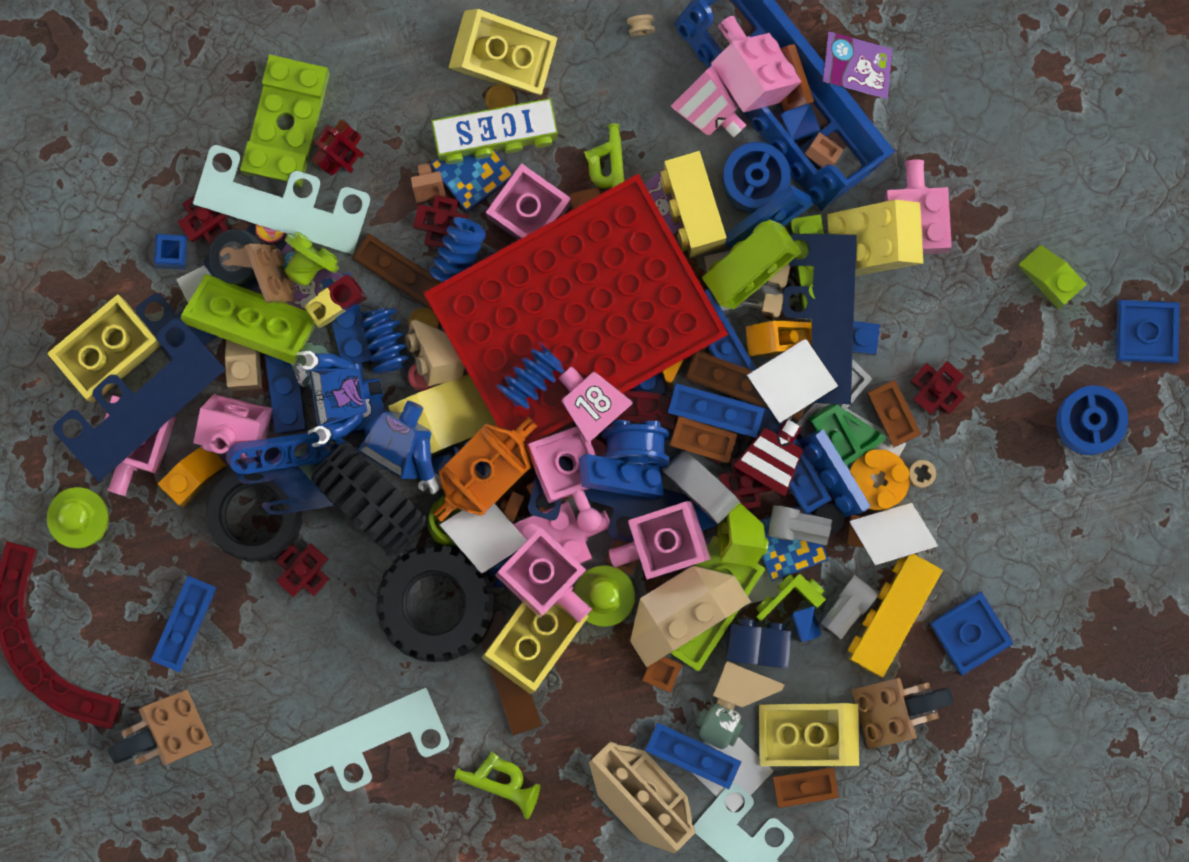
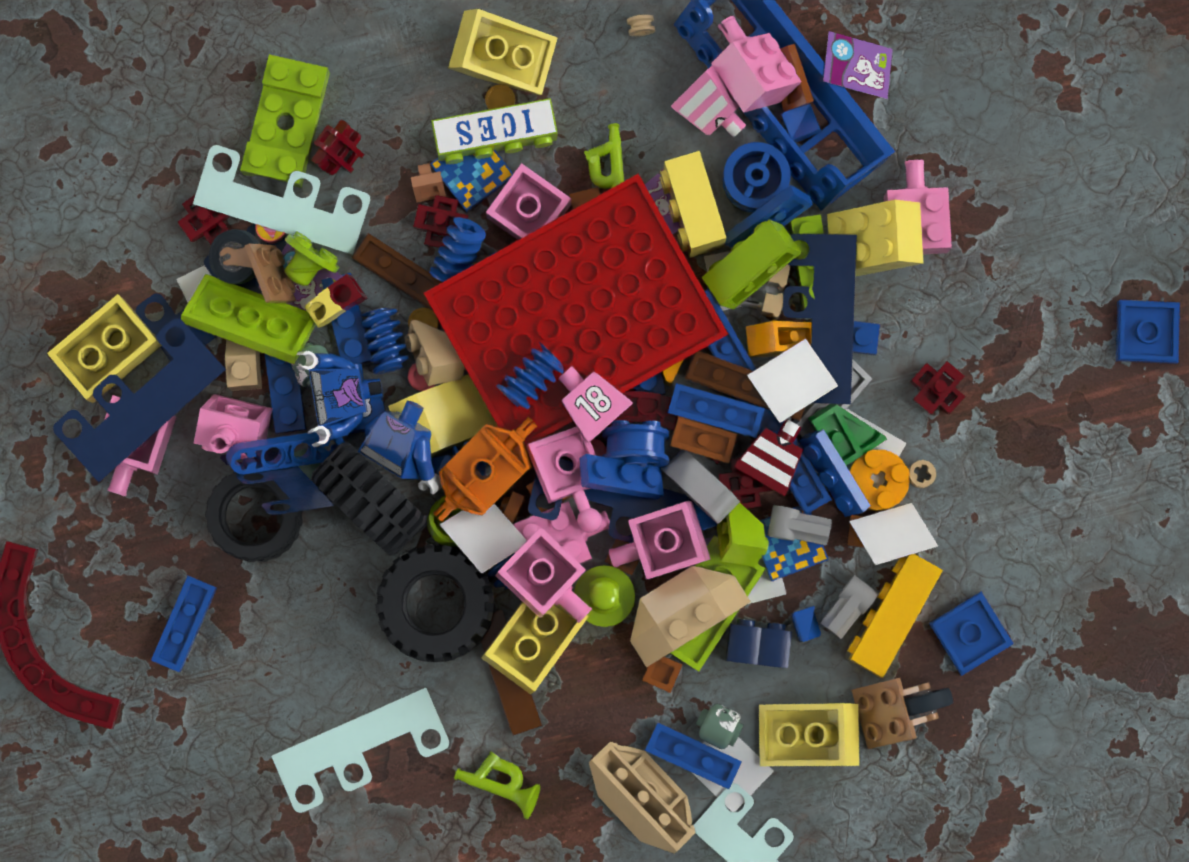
(77, 517): lime plate -> none
(170, 251): blue slope -> none
(172, 728): medium nougat plate -> none
(191, 476): light orange slope -> none
(302, 569): dark red piece -> none
(743, 687): tan slope -> none
(805, 787): dark orange plate -> none
(809, 590): lime bracket -> none
(823, 151): nougat tile -> none
(831, 512): black piece -> none
(894, 413): dark orange plate -> none
(1052, 276): lime slope -> none
(1091, 420): blue wheel -> none

